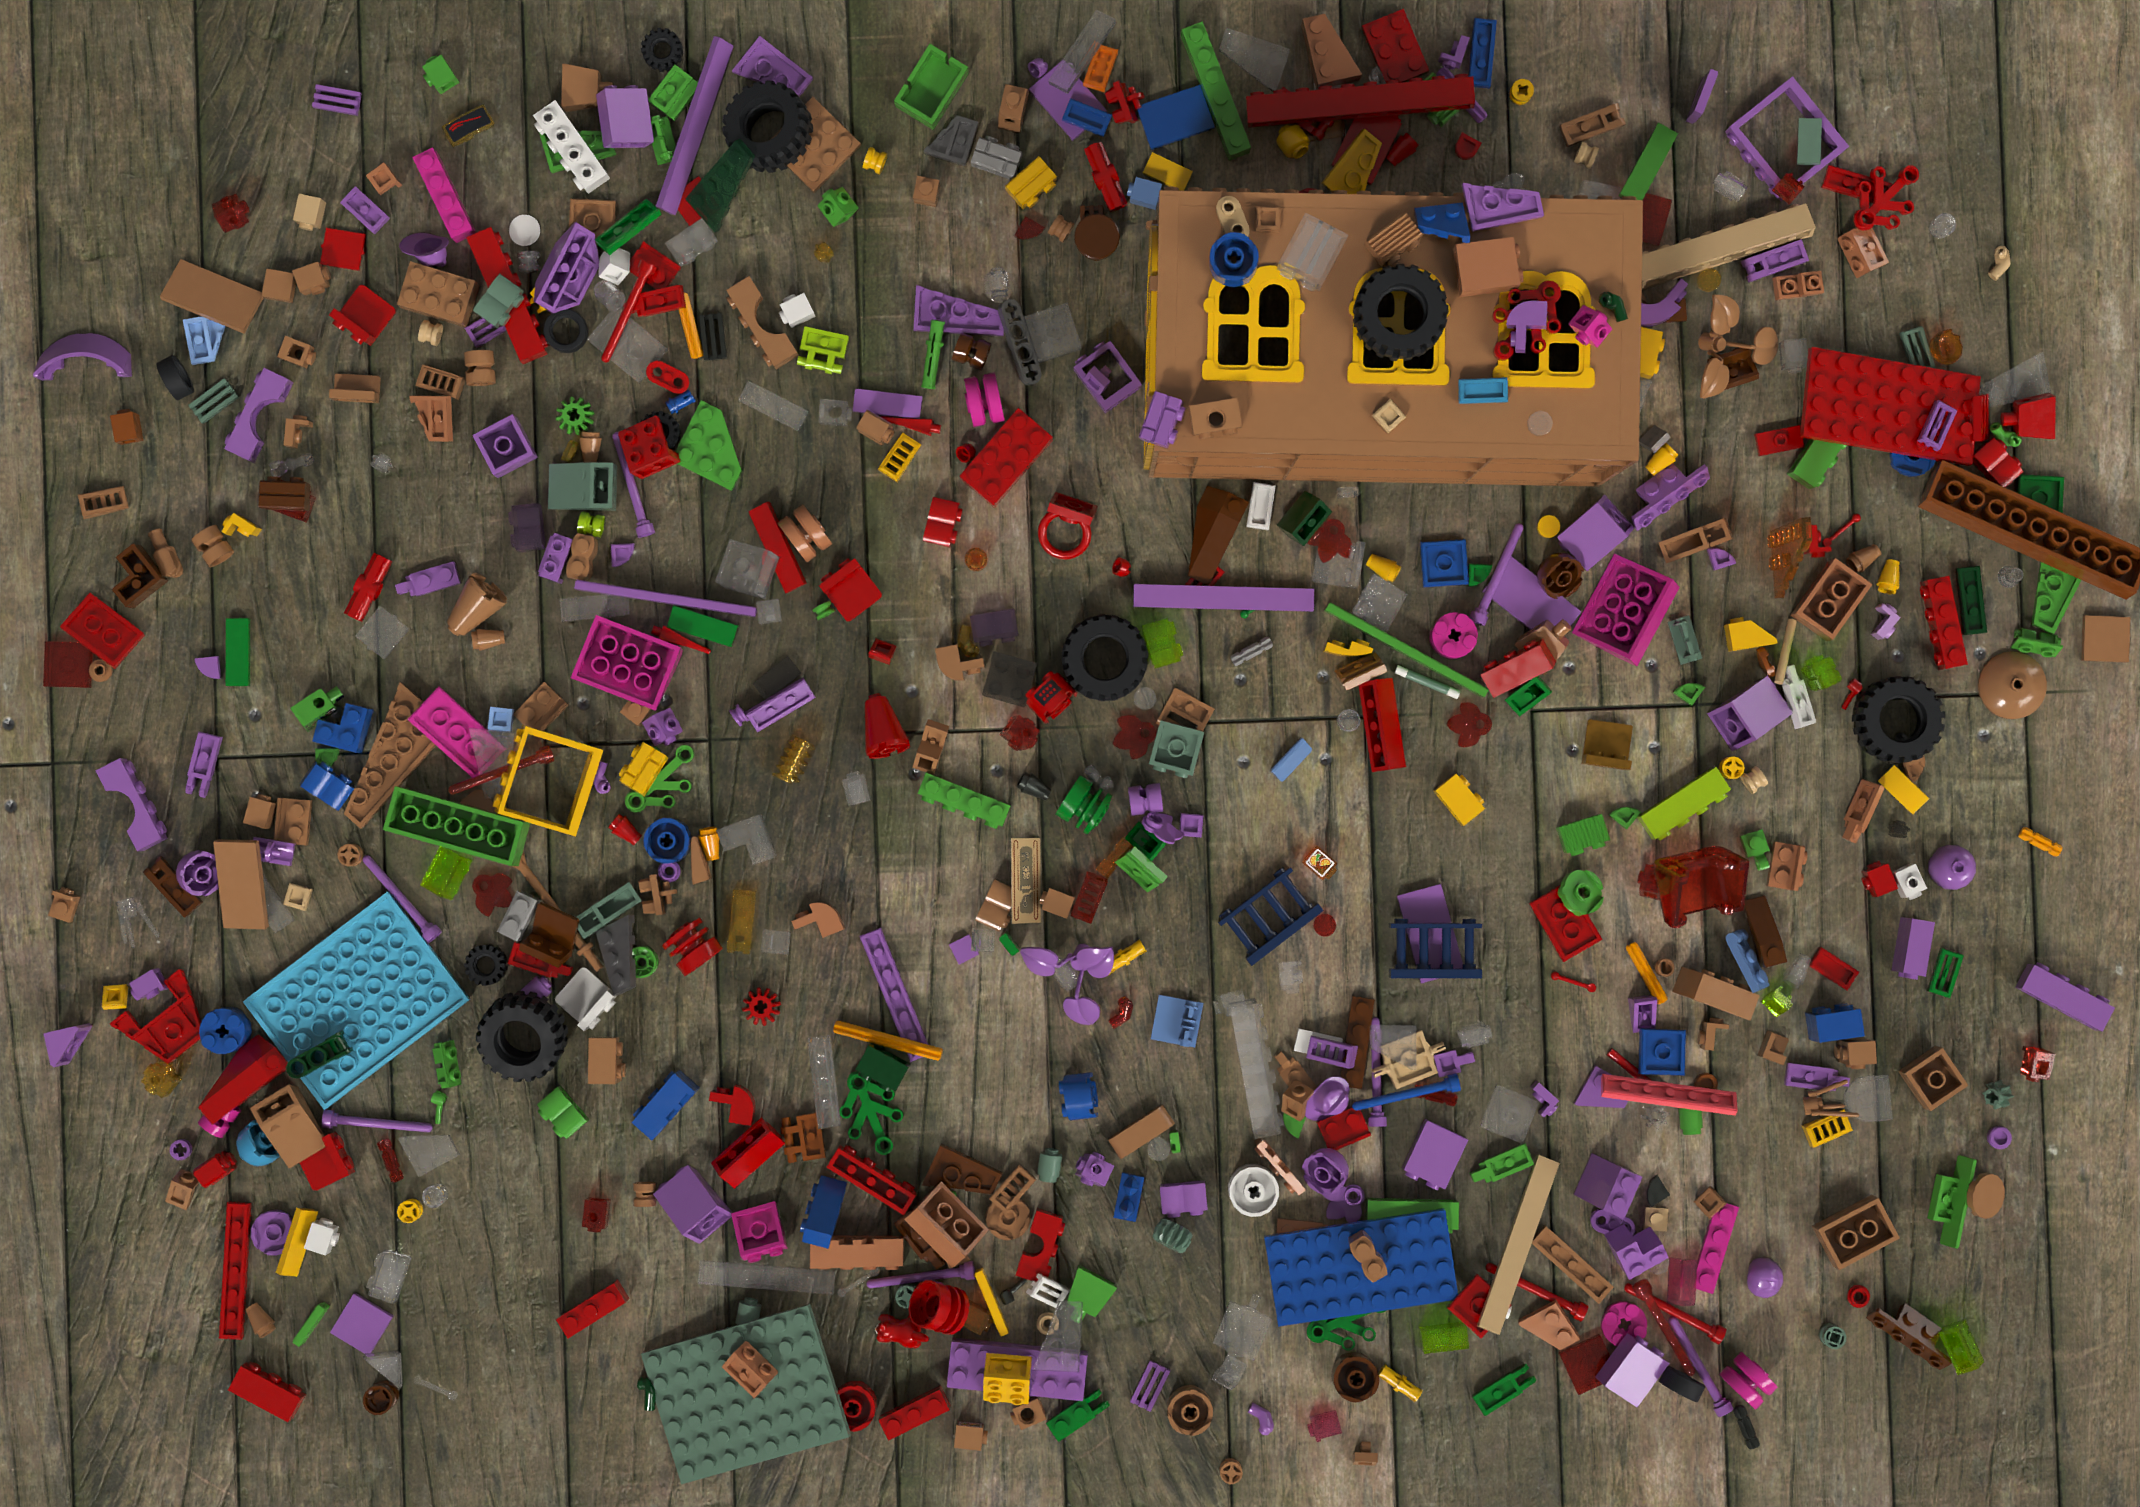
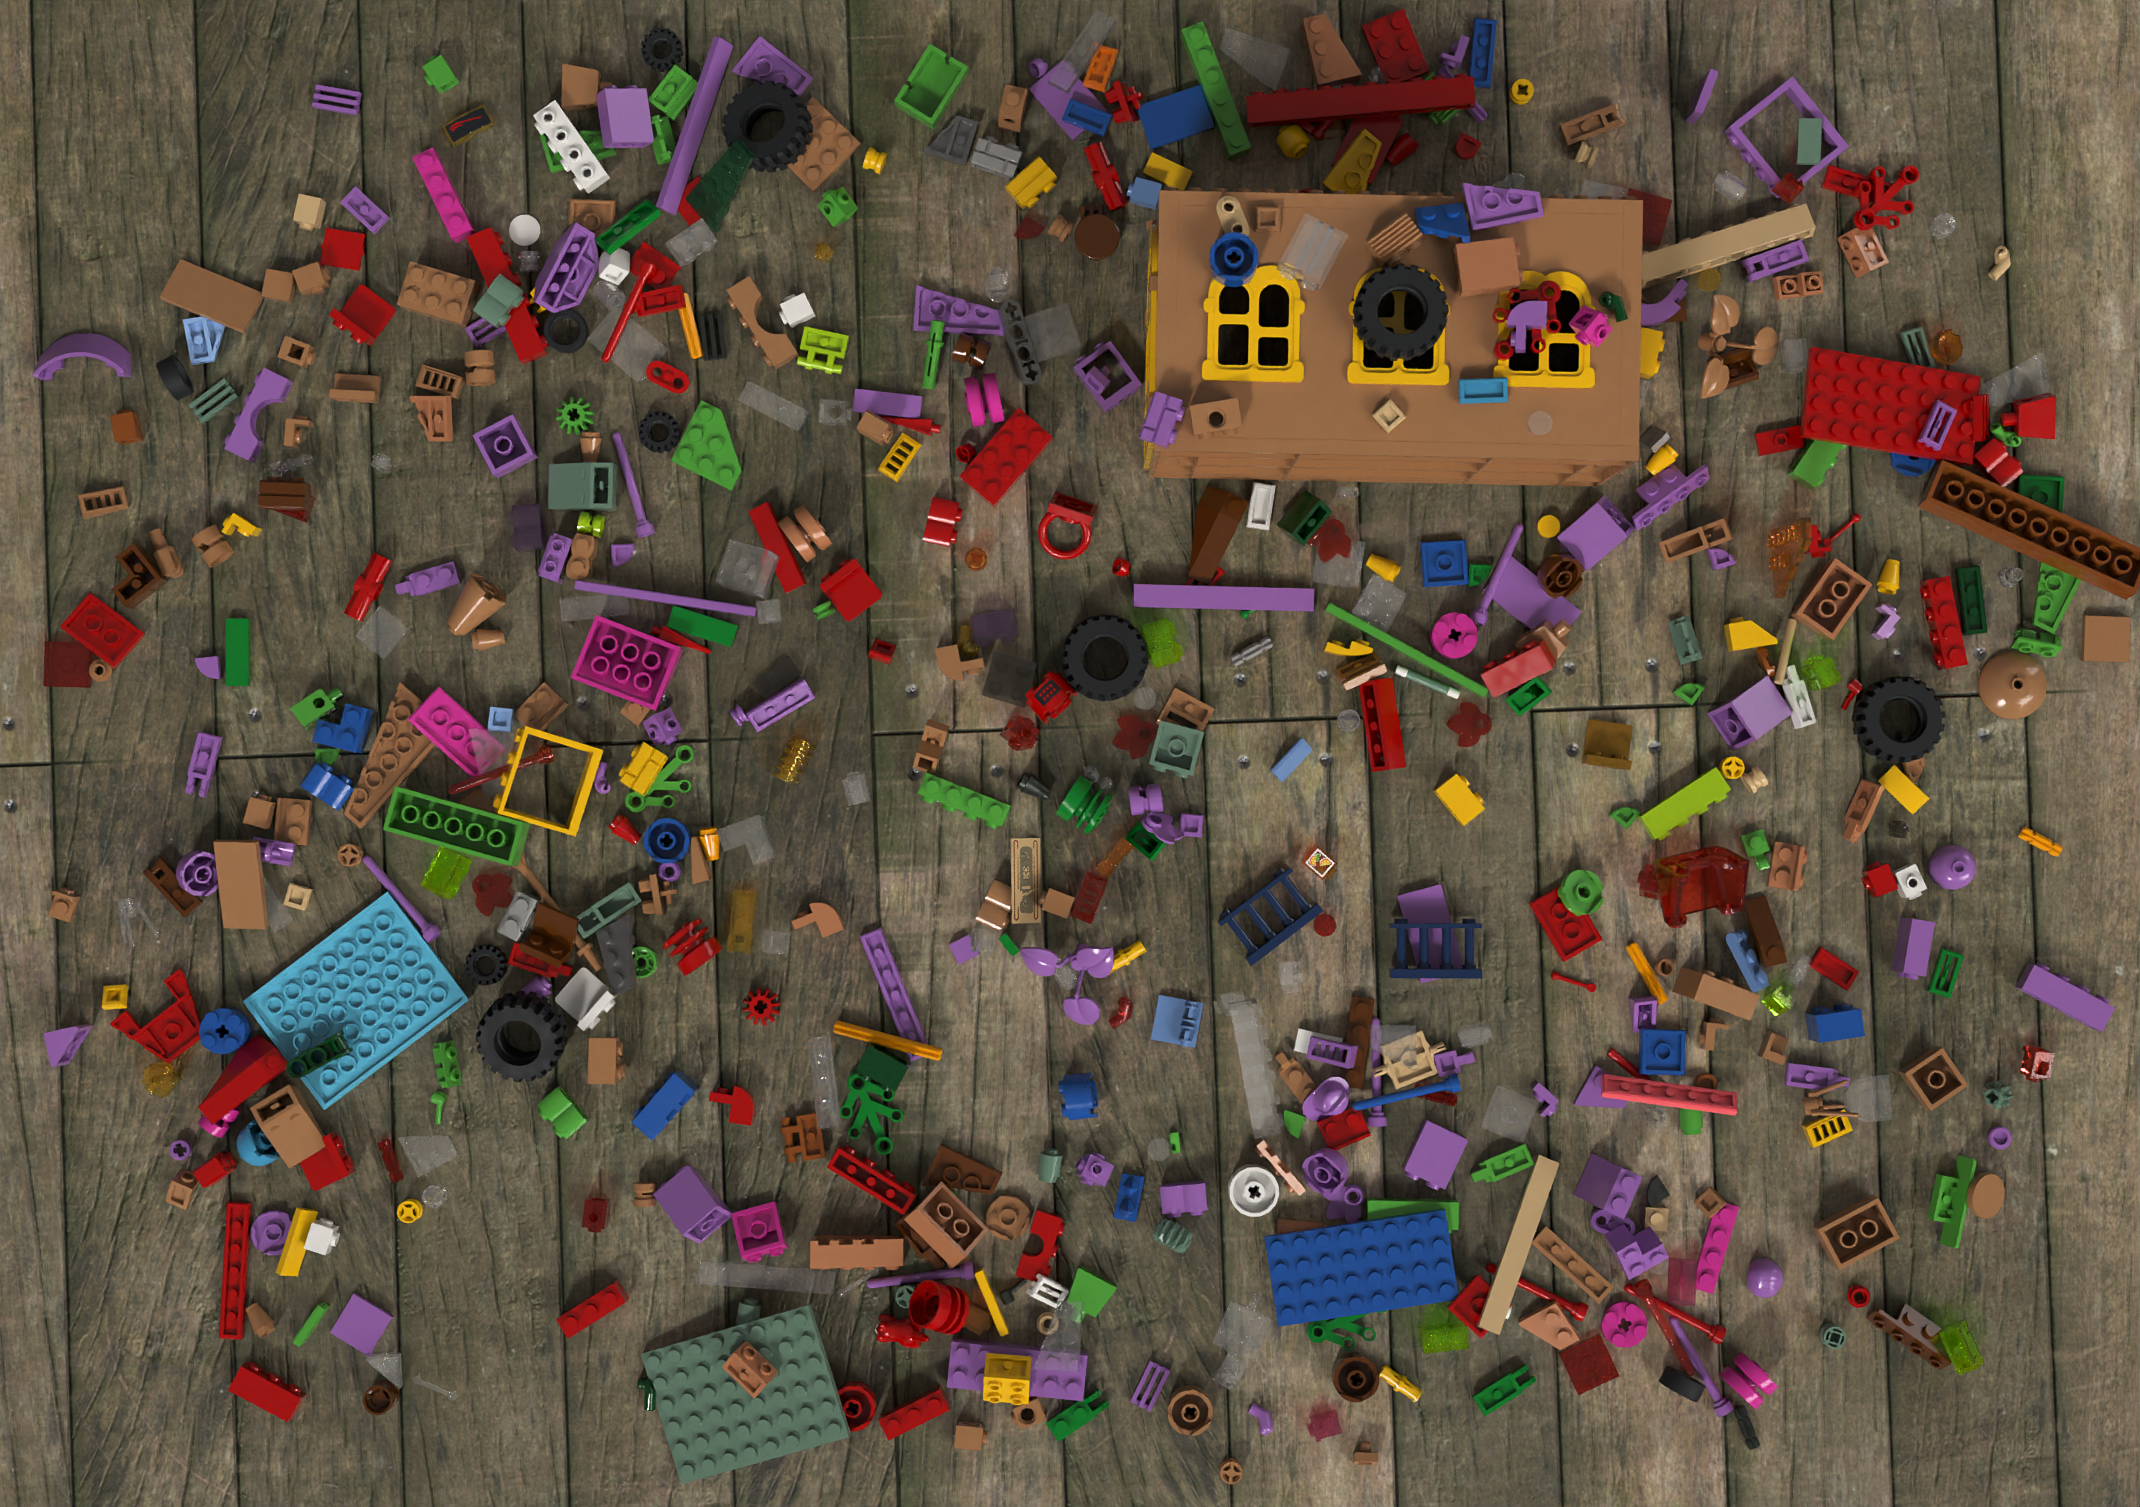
(146, 828): medium lavender arch -> none
(148, 985): medium lavender brick -> none
(231, 212): clear red brick -> none
(332, 1119): medium lavender piece -> none
(383, 178): nougat panel -> none
(389, 1276): clear brick -> none
(427, 248): medium lavender piece -> none
(430, 332): tan wheel -> none
(569, 451): clear yellow tile -> none
(647, 448): red bracket -> none
(680, 402): blue pin -> none
(747, 1153): red brick -> none
(823, 1211): blue brick -> none
(882, 729): red cone -> none
(926, 191): medium nougat brick -> none
(1027, 1175): medium nougat slope -> none
(1141, 869): bright green plate -> none
(1141, 1131): medium nougat beam -> none
(1296, 1099): medium nougat bracket -> none
(1370, 1259): medium nougat brick -> none
(1582, 834): bright green brick -> none
(1626, 609): dark pink slope -> none
(1632, 1369): brick -> none
(1649, 162): bright green slope -> none
(1856, 1052): medium nougat brick -> none
(1861, 559): medium nougat cone -> none

